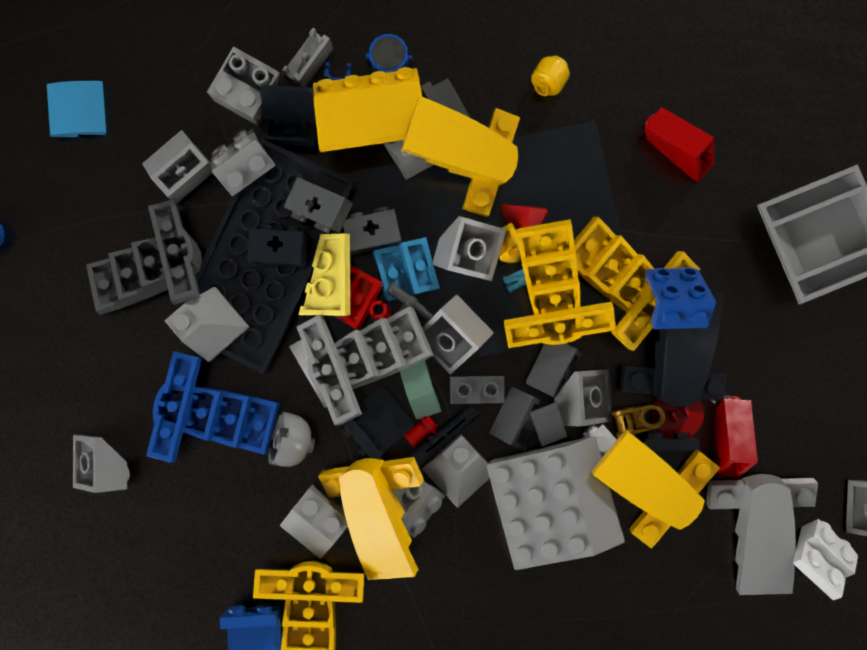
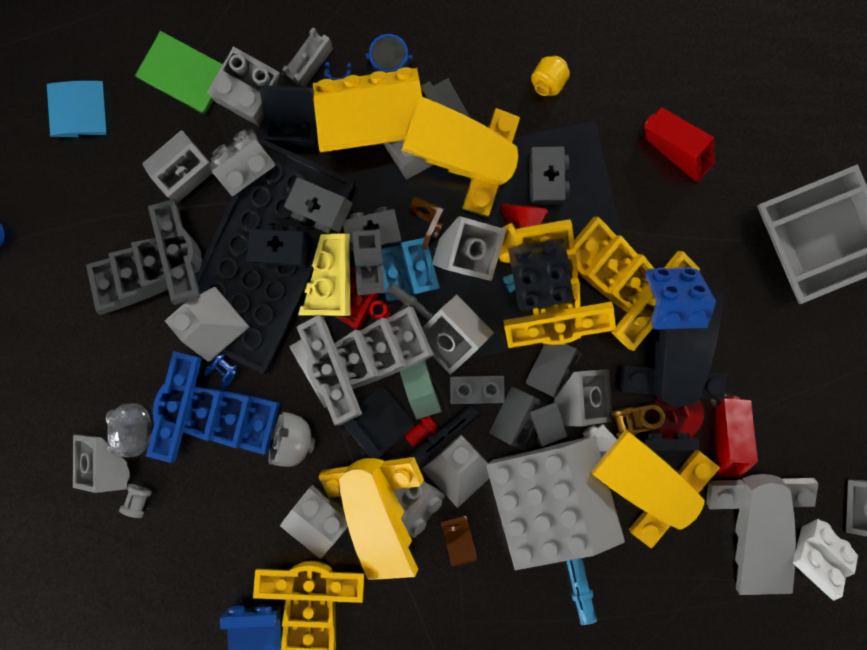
(128, 430): none -> clear tile
(135, 501): none -> light grey bush
(179, 72): none -> bright green tile
(228, 377): none -> blue piece
(368, 262): none -> dark grey slope
(434, 218): none -> reddish brown bracket
(459, 541): none -> reddish brown bracket
(541, 189): none -> dark grey brick
(541, 274): none -> black bracket
(581, 590): none -> dark azure pin

